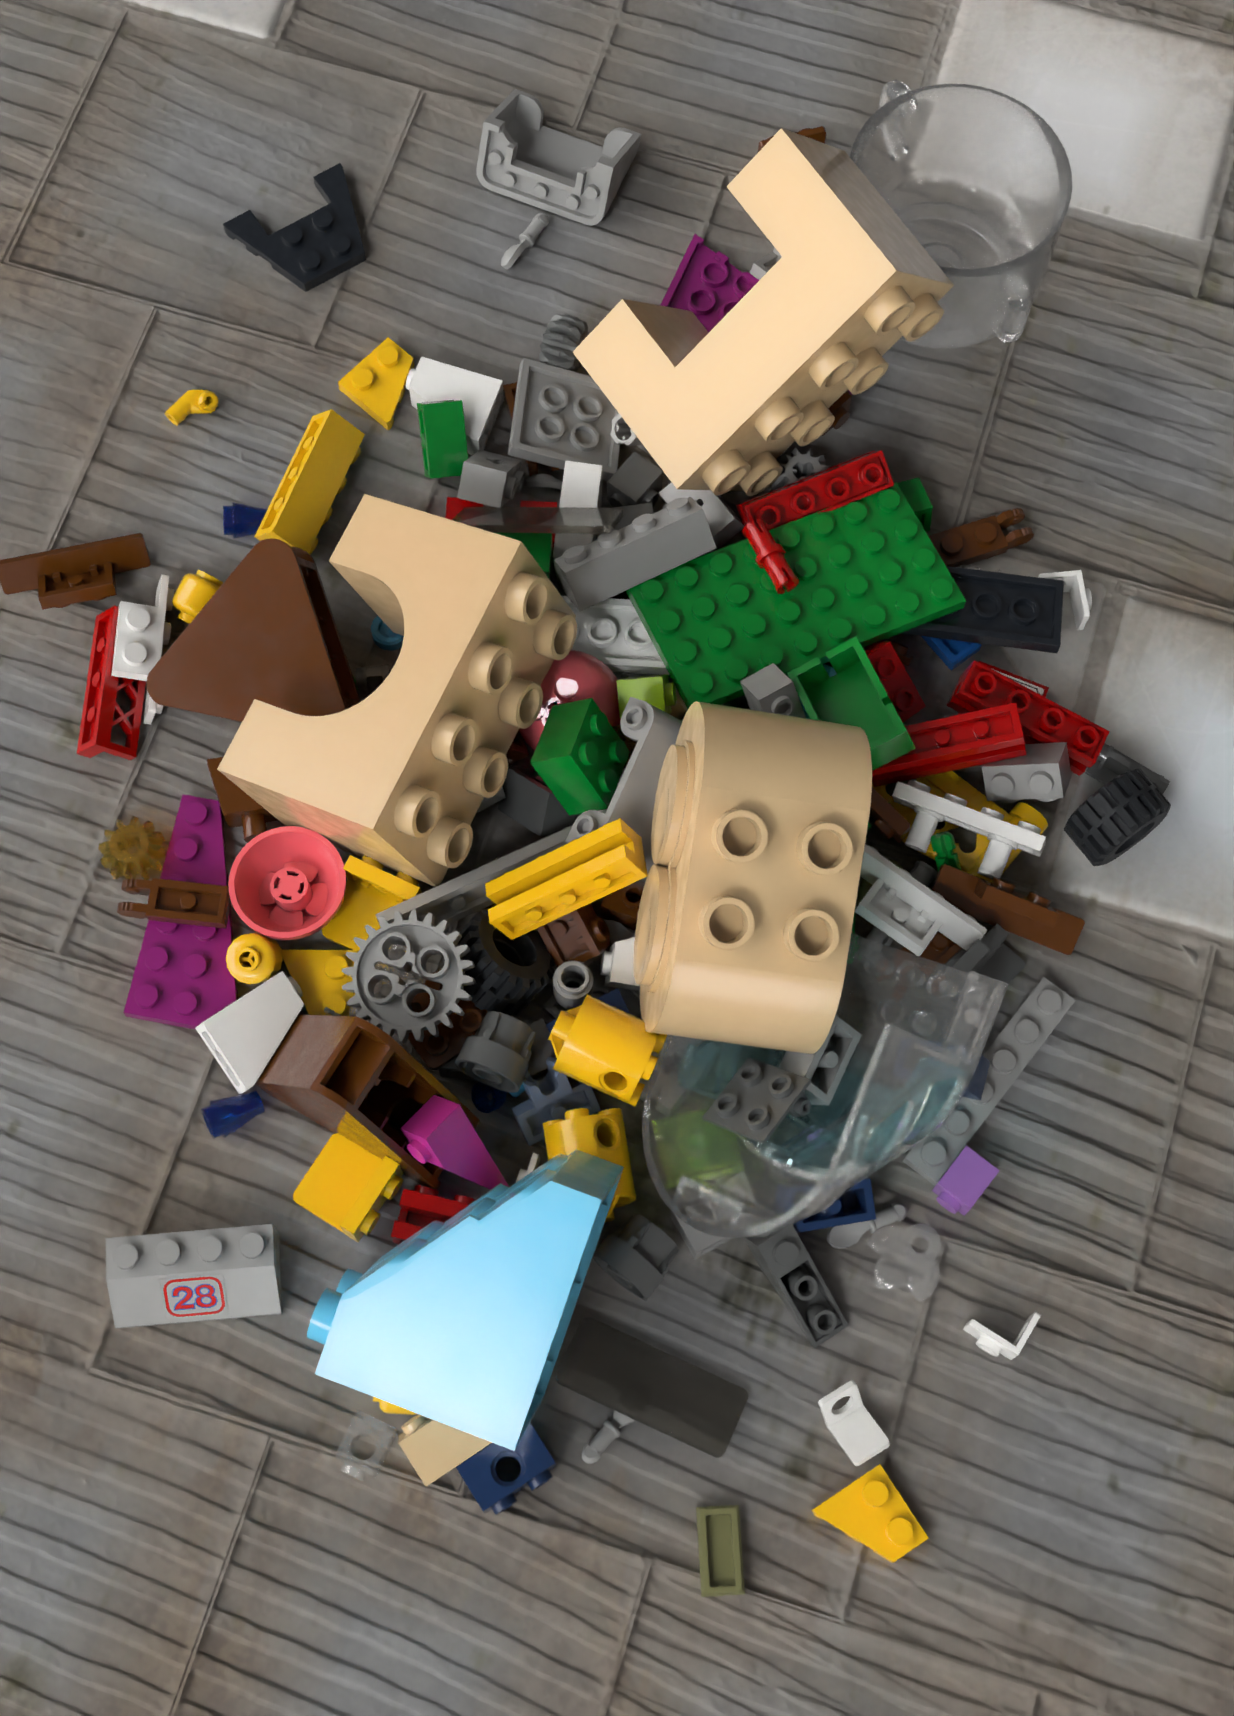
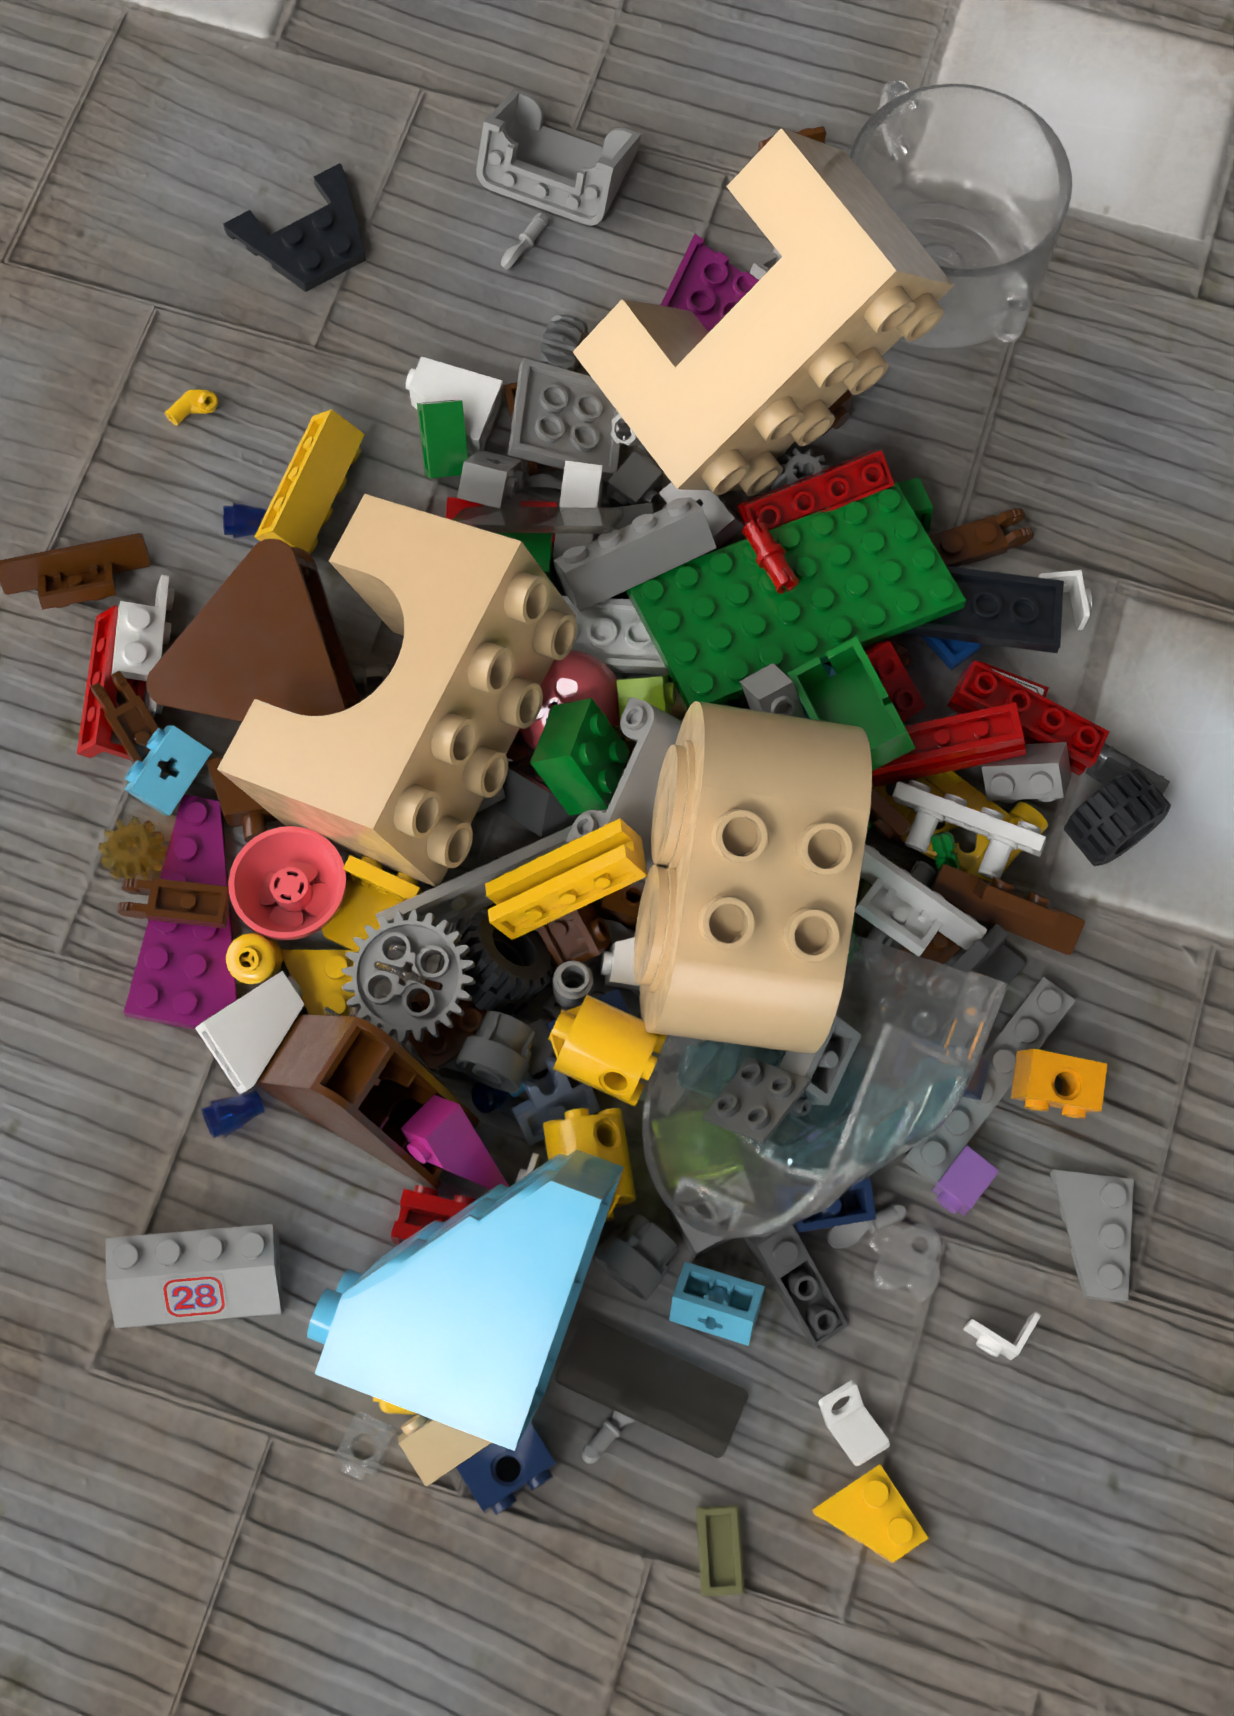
(129, 721): none -> reddish brown hinge
(185, 759): none -> medium azure brick
(194, 594): yellow head -> none
(348, 1186): yellow bracket -> none
(379, 381): yellow wing -> none
(384, 637): dark azure tile -> none
(716, 1303): none -> medium azure brick
(1081, 1080): none -> light orange brick
(1099, 1229): none -> light grey wing

